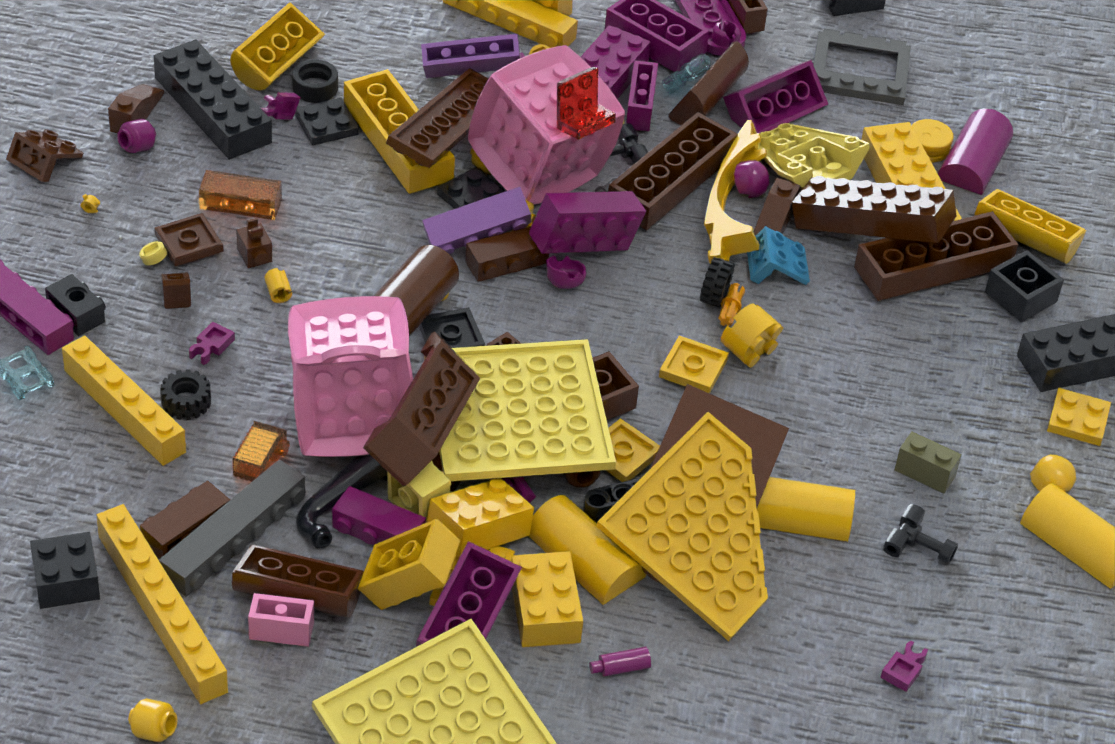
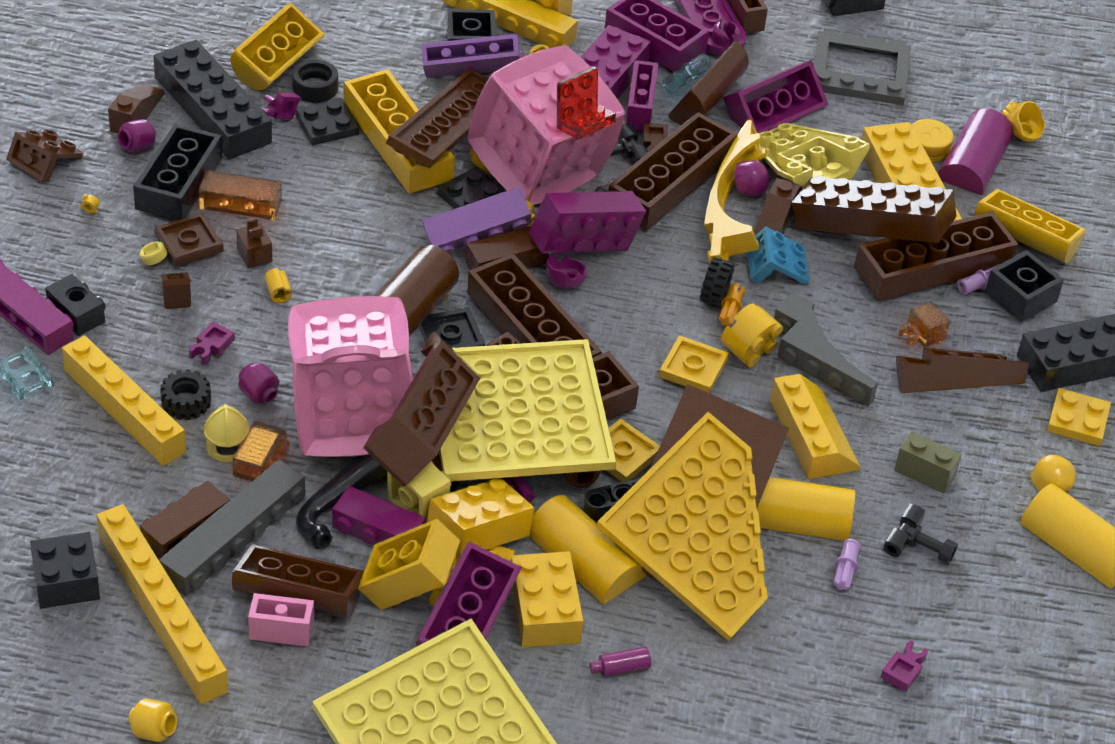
(176, 172): none -> black brick
(225, 429): none -> light yellow helmet
(258, 382): none -> magenta head
(470, 24): none -> black brick
(521, 304): none -> reddish brown brick
(654, 134): none -> reddish brown plate
(811, 352): none -> dark grey arch
(812, 427): none -> yellow slope
(846, 564): none -> lavender axle
(925, 325): none -> clear orange brick
(957, 370): none -> reddish brown wedge
(974, 282): none -> lavender axle
(1025, 120): none -> yellow hair

